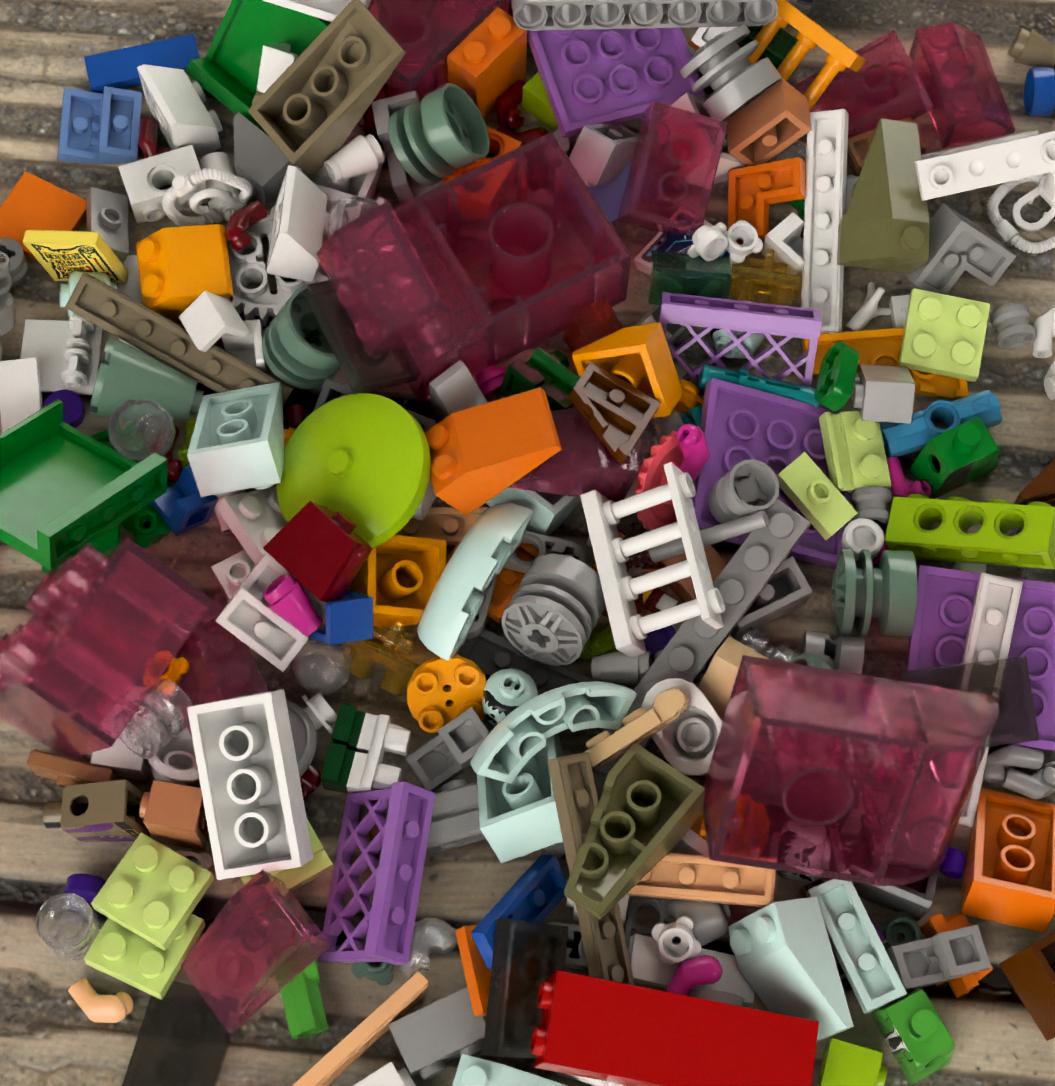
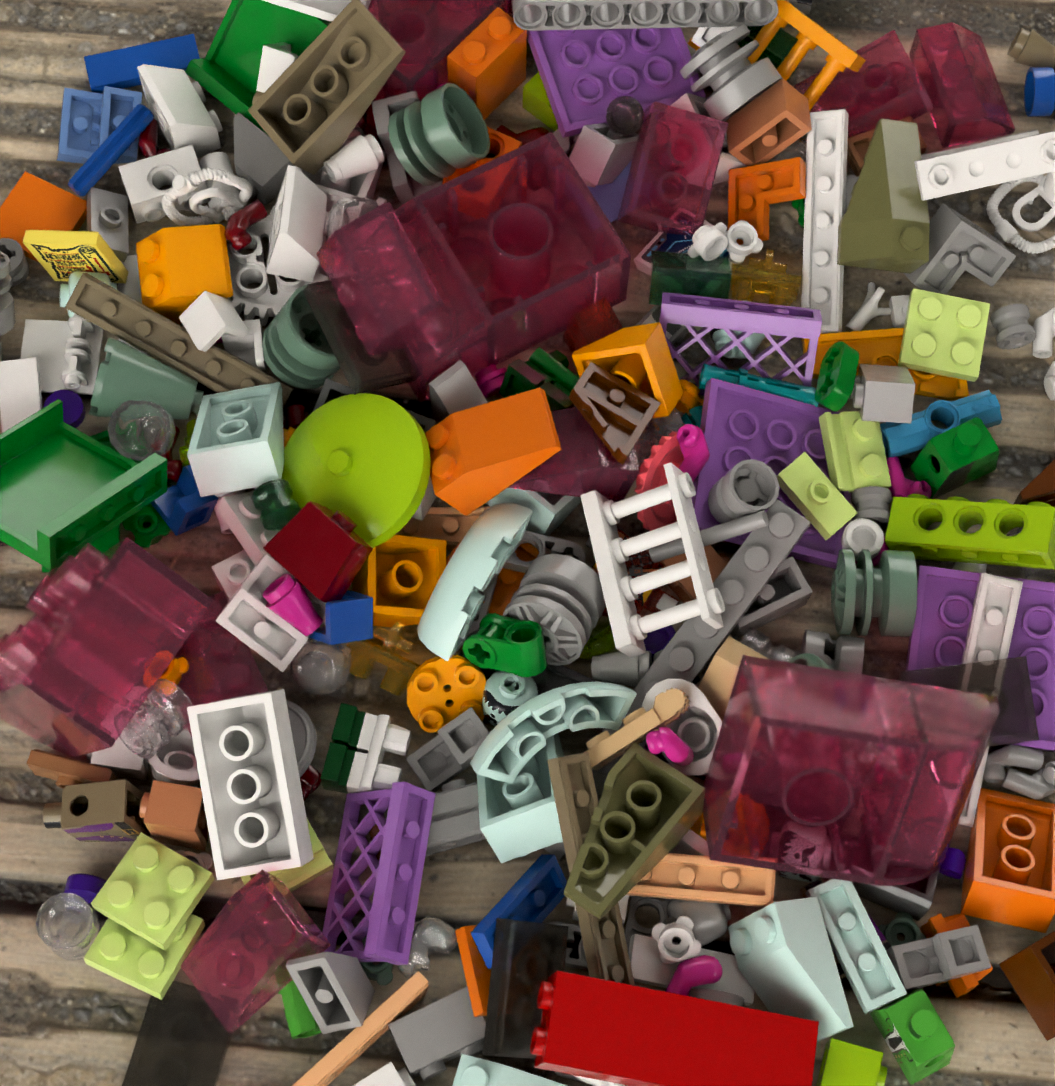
(101, 1007): light nougat arm -> none
(110, 150): none -> blue axle
(275, 504): none -> clear green wheel
(320, 712): white plate -> none
(333, 989): none -> light grey slope
(507, 106): dark red arm -> none
(512, 646): none -> green piece
(625, 115): none -> clear smoke plate
(667, 741): none -> dark pink arm
(787, 244): white panel -> none

